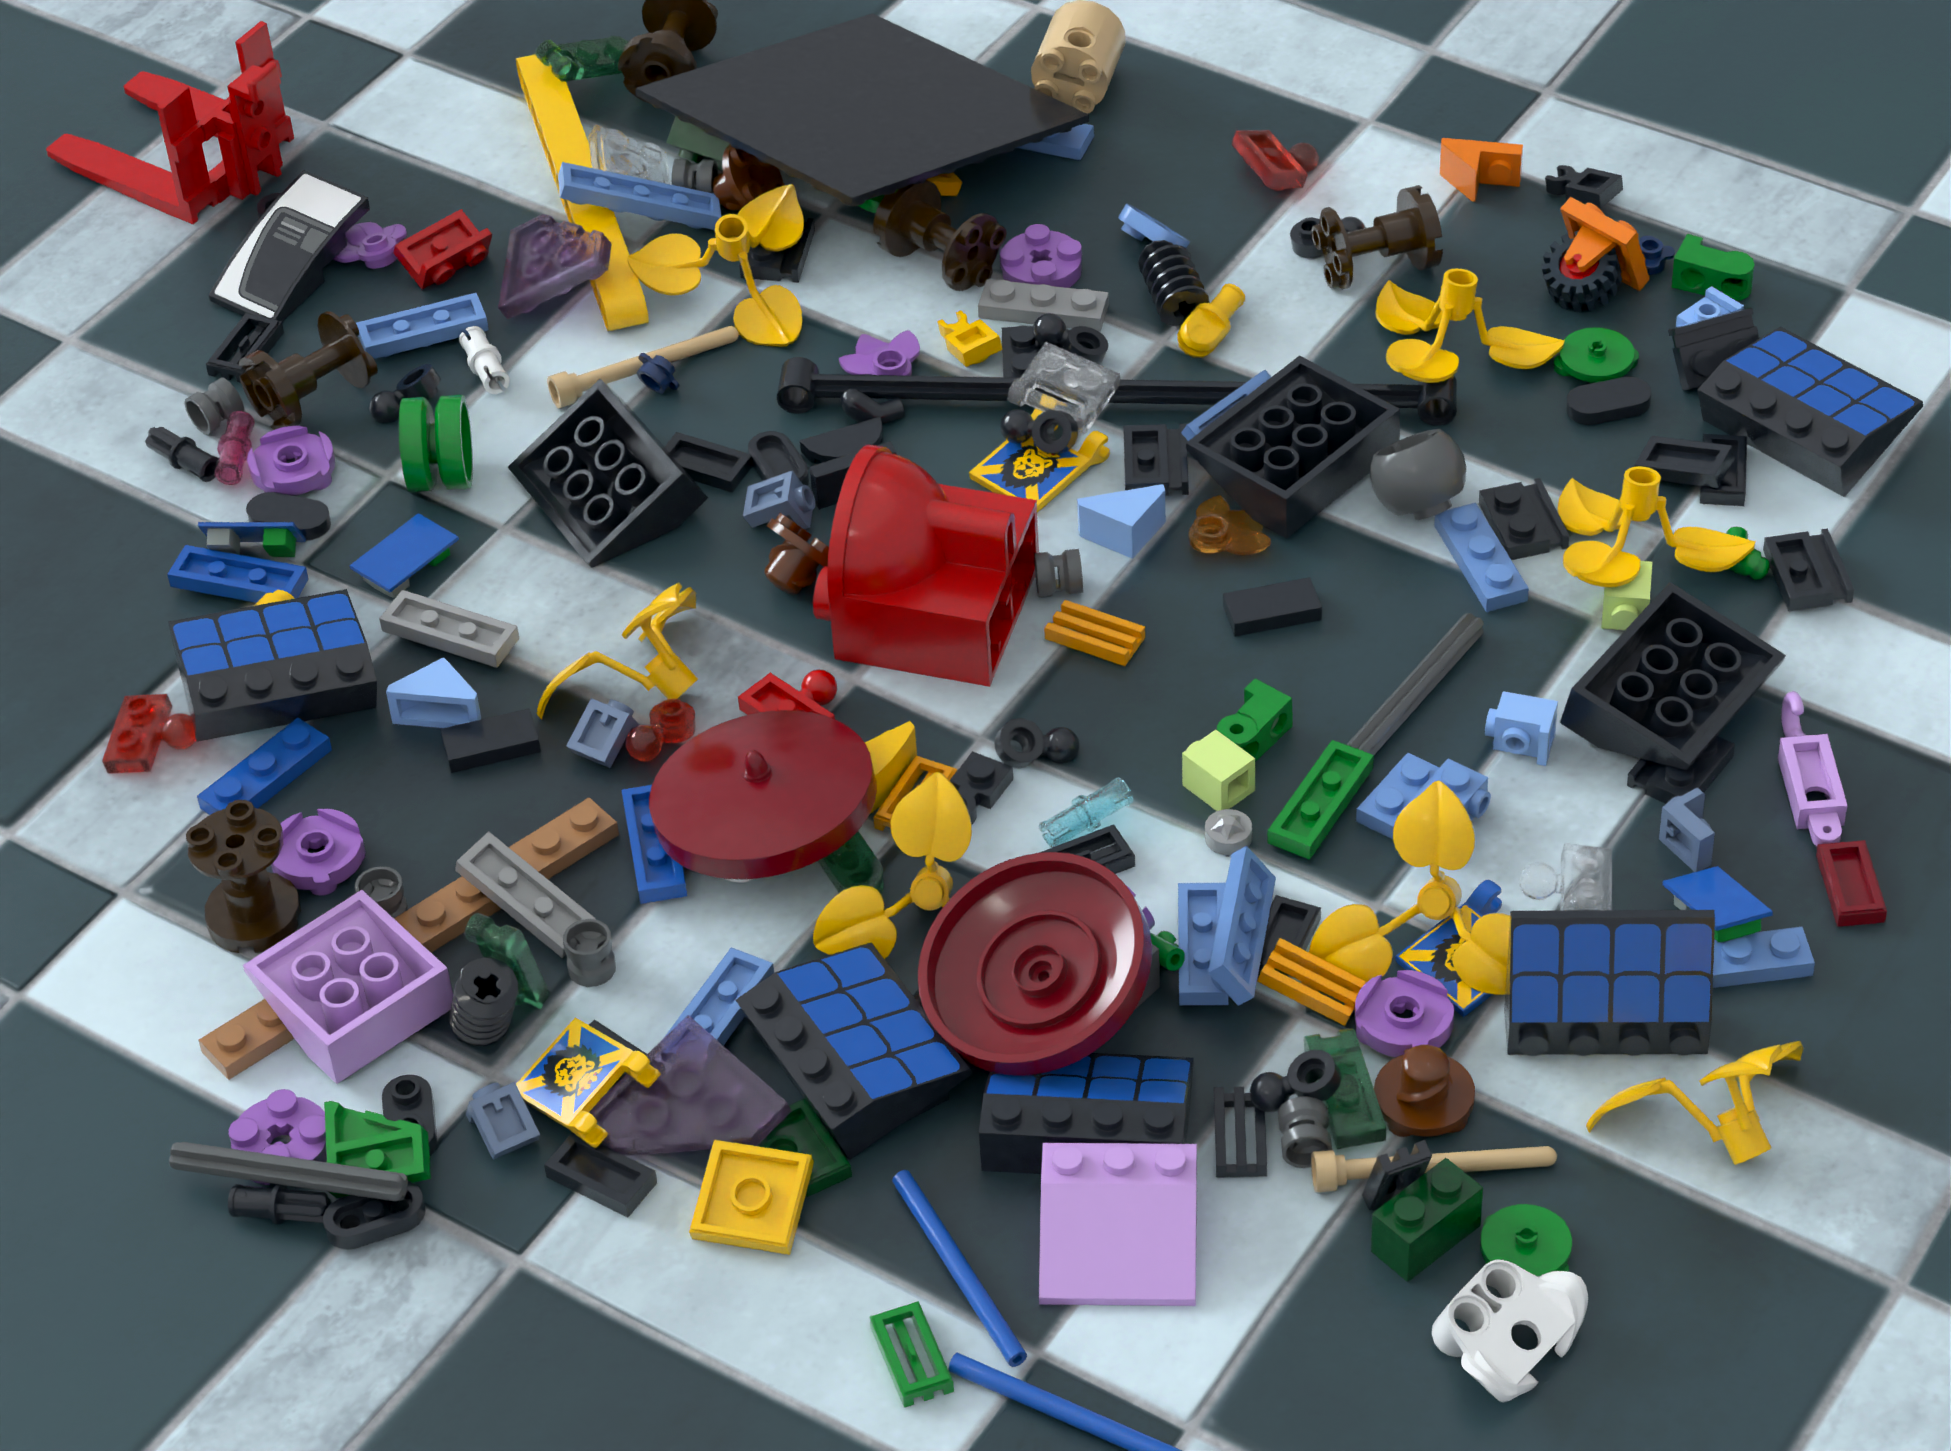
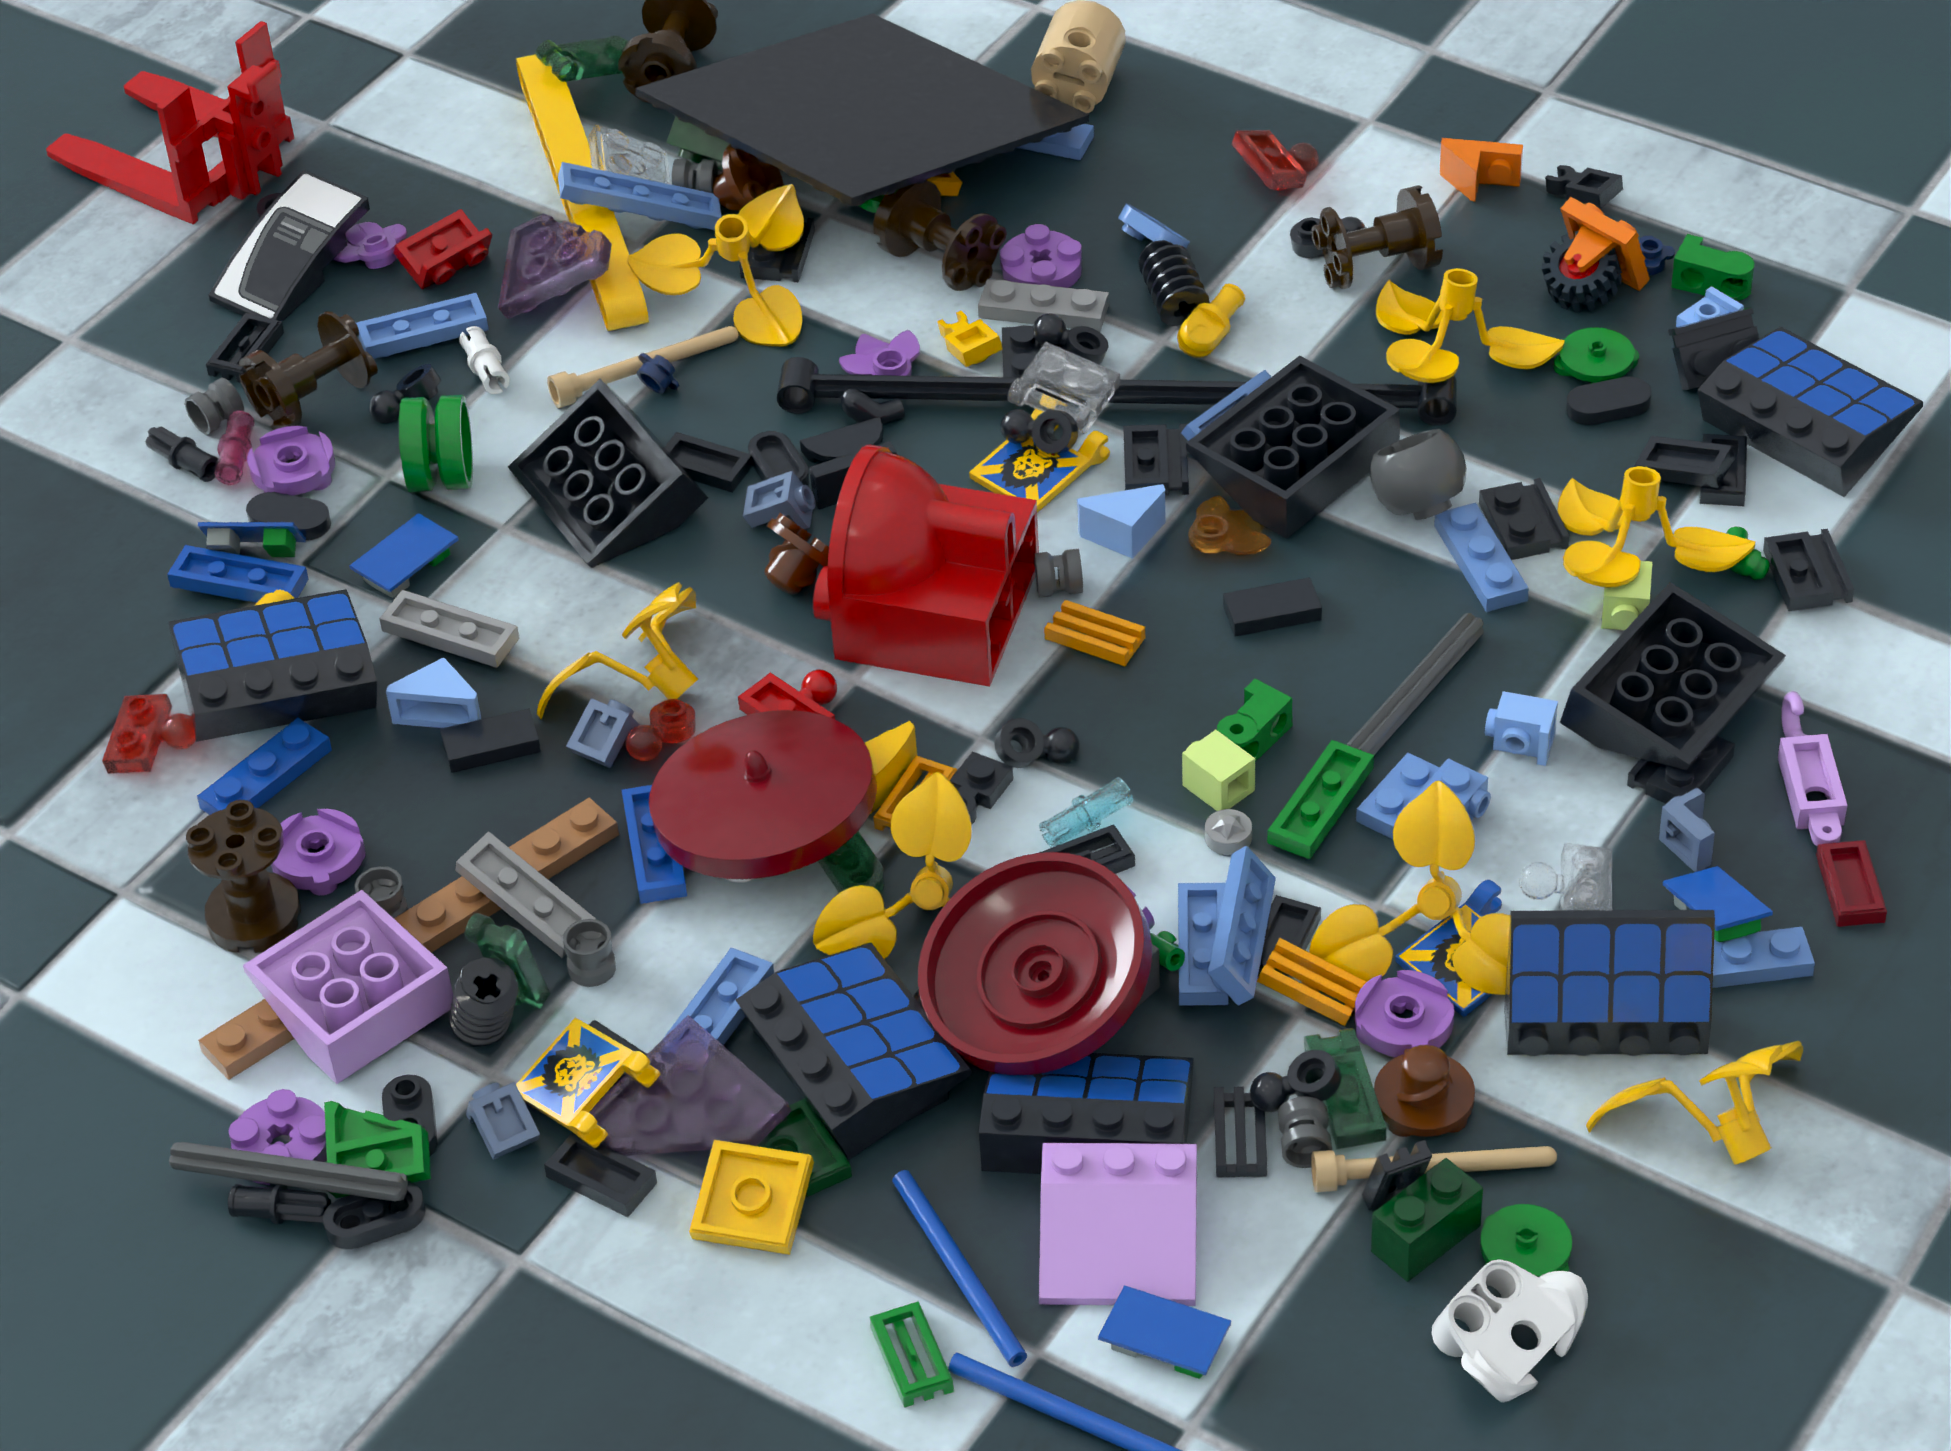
(1164, 1331): none -> blue piece

